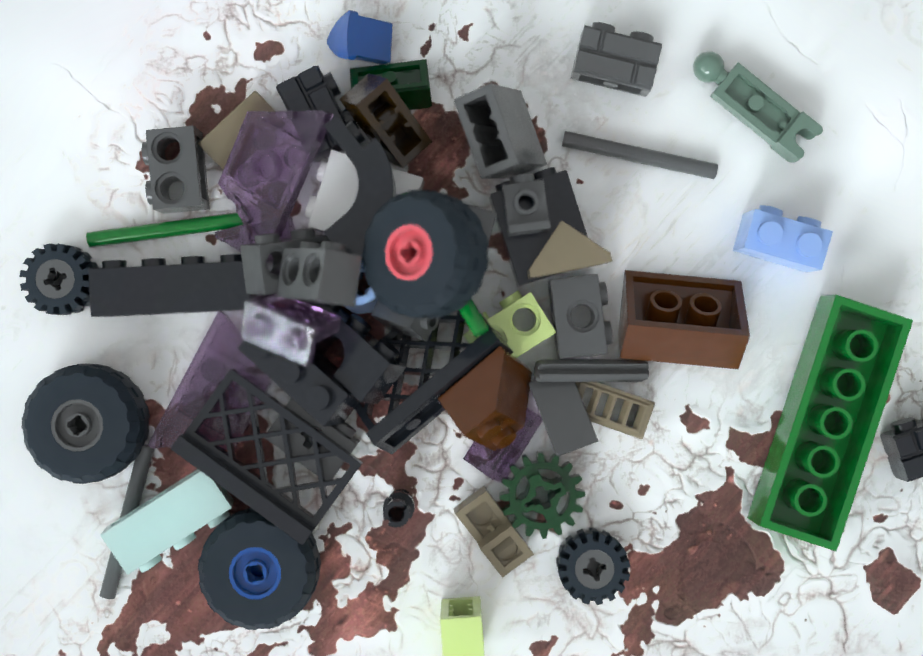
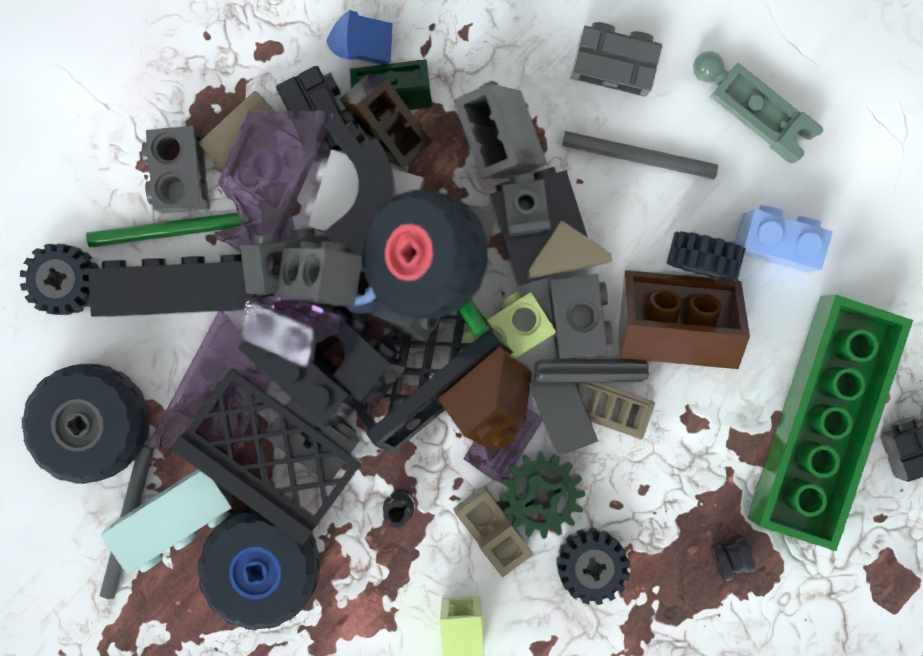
(706, 255): none -> black wheel
(732, 558): none -> black wheel

